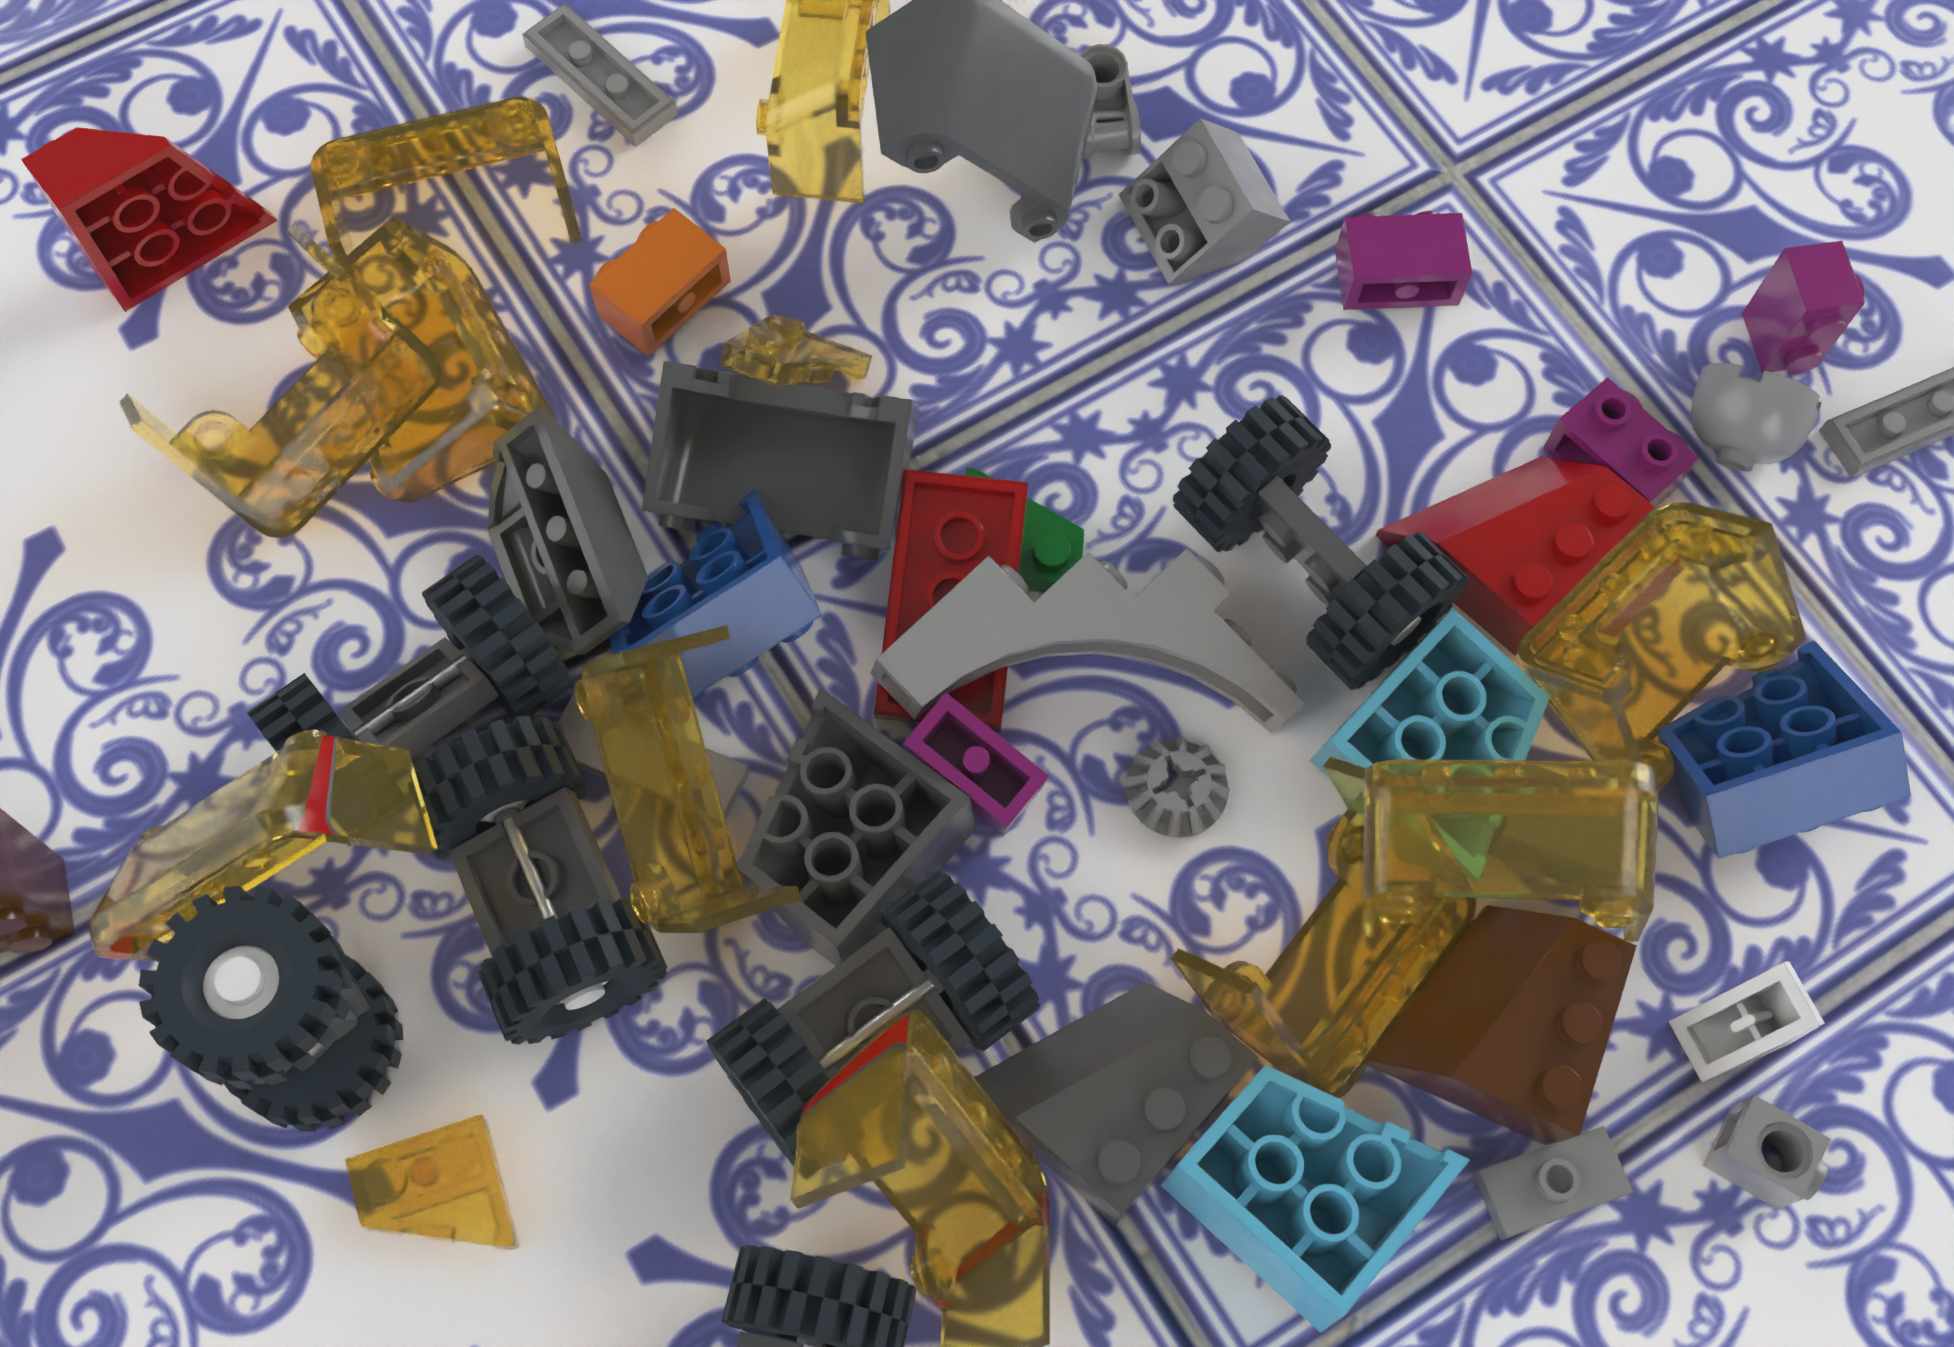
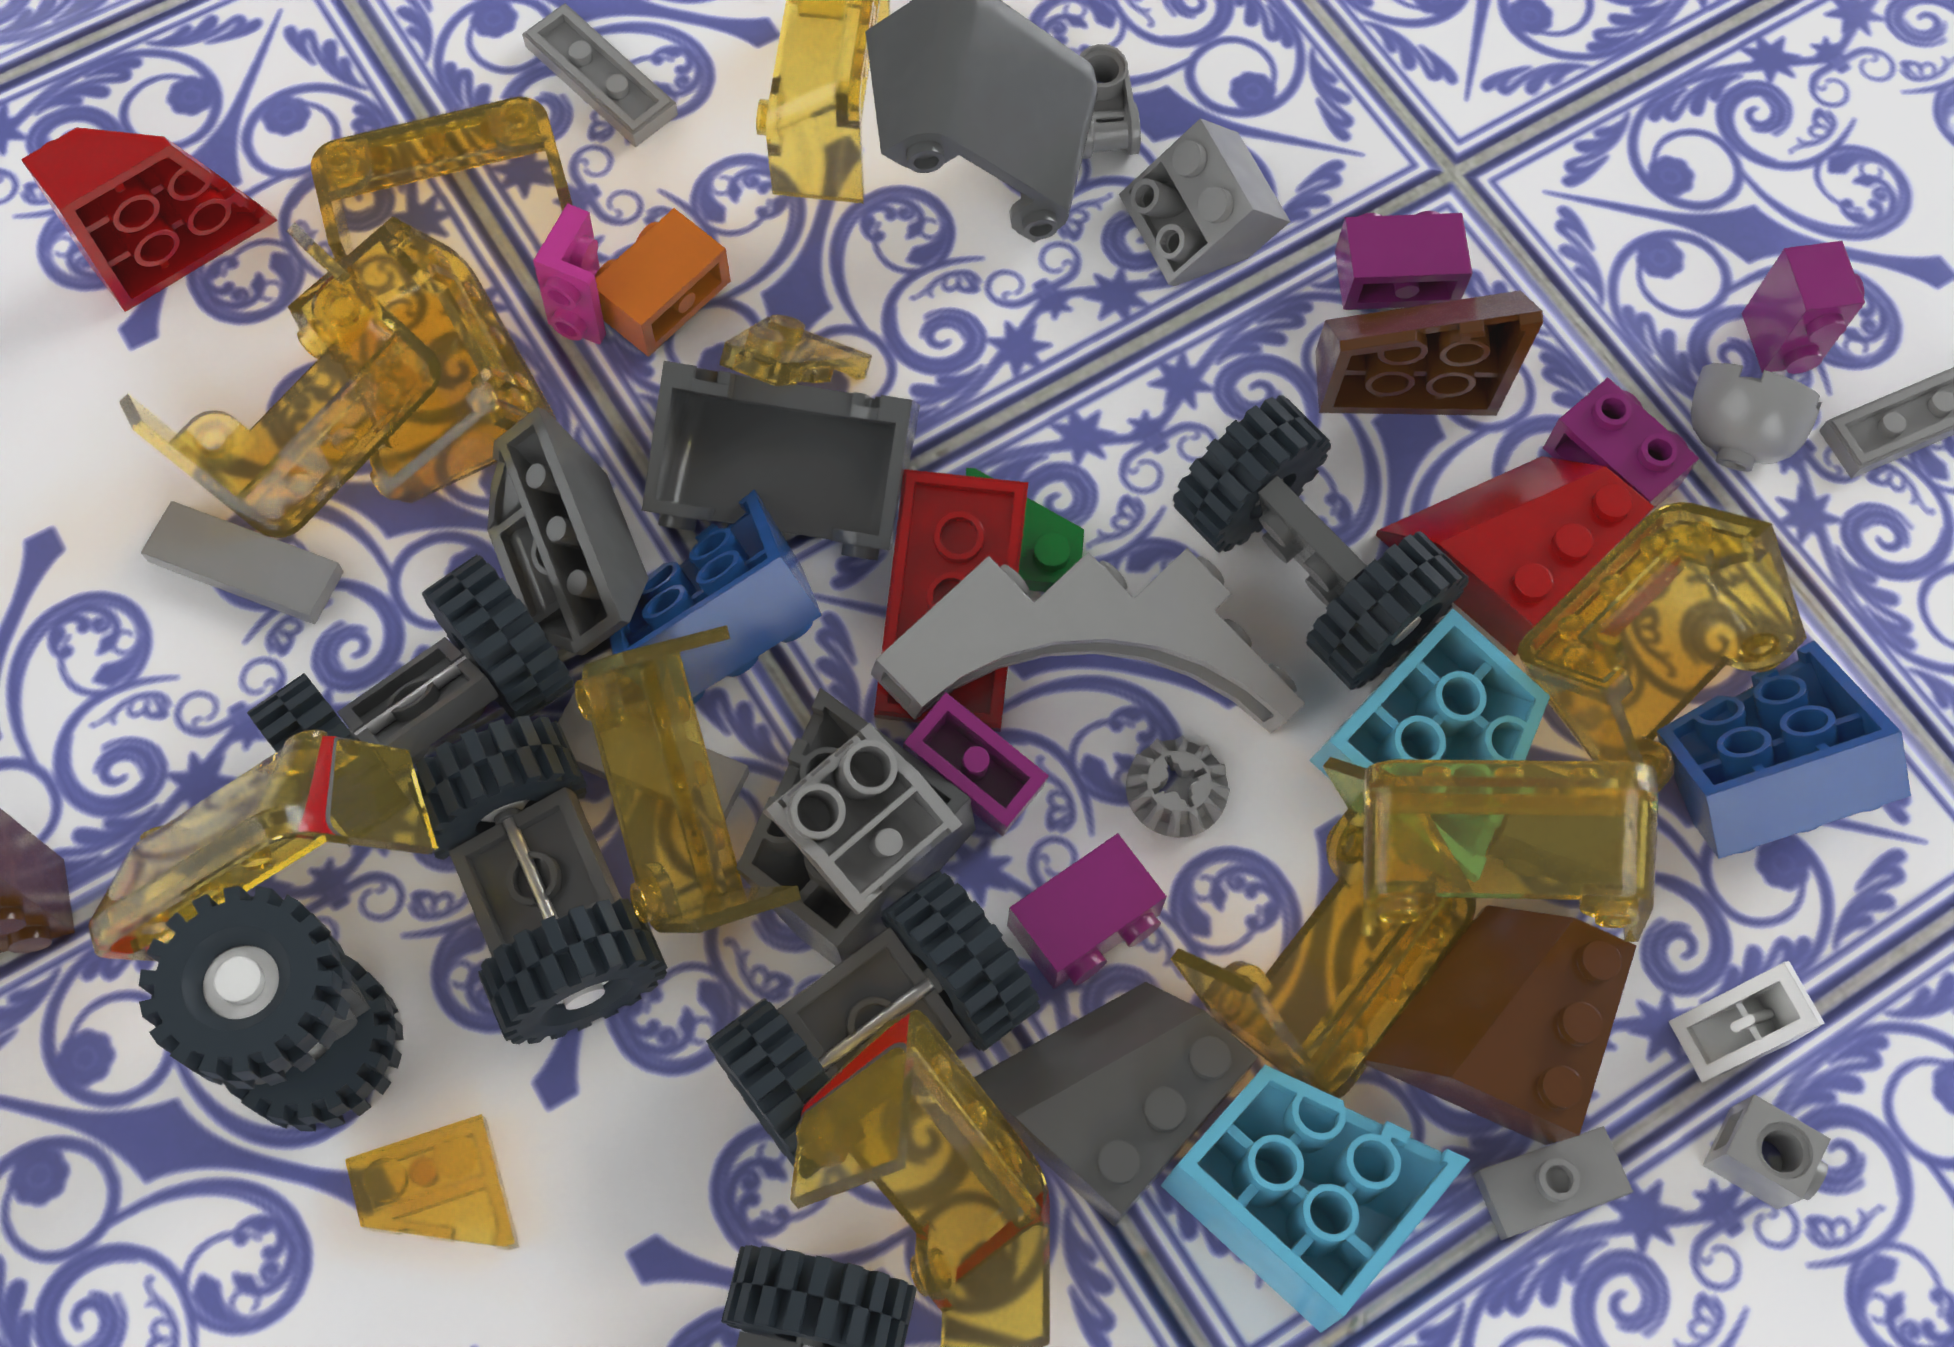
(242, 562): none -> light grey tile
(567, 277): none -> dark pink bracket
(863, 817): none -> light grey slope
(1087, 913): none -> magenta brick
(1427, 357): none -> reddish brown wedge

